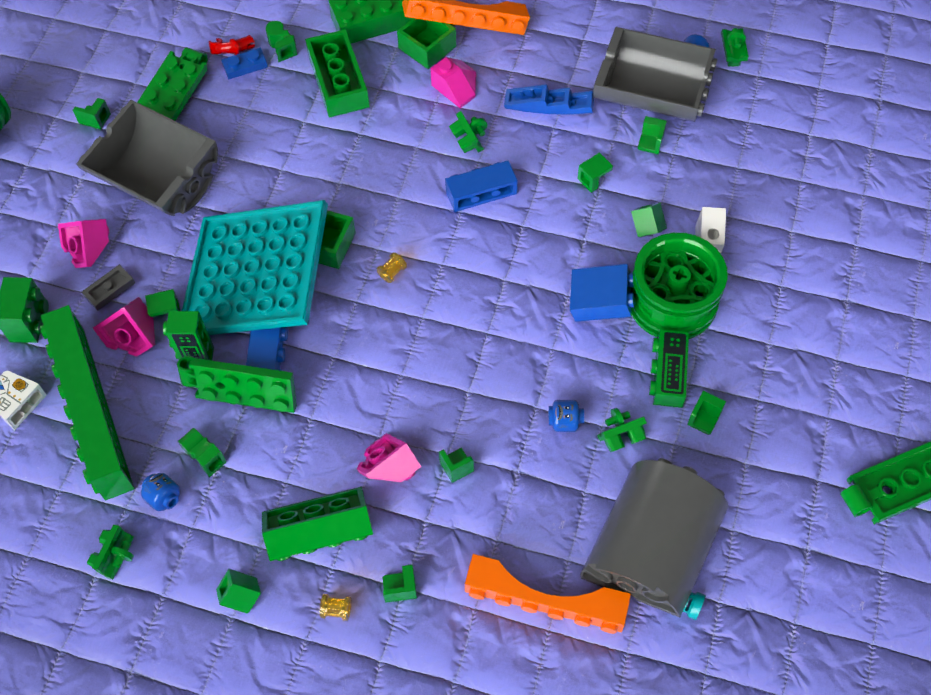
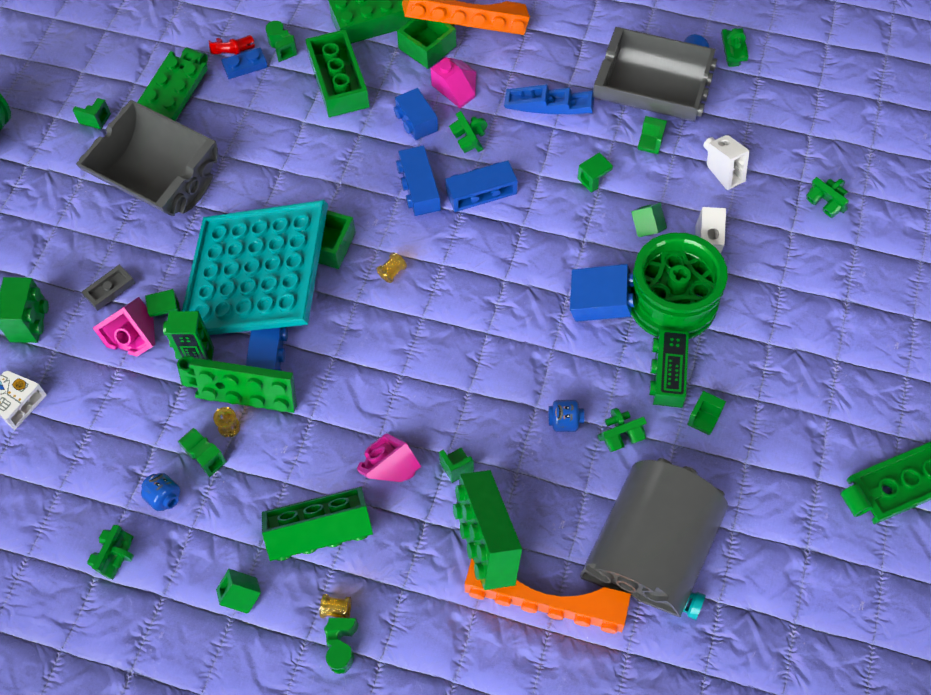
(84, 240): dark pink slope -> none
(86, 404): green brick -> none
(228, 416): none -> clear yellow bush
(339, 655): none -> green leg
(400, 585): green panel -> none
(416, 114): none -> blue brick
(418, 181): none -> blue brick
(487, 530): none -> green brick
(727, 160): none -> white torso
(831, 192): none -> green hips

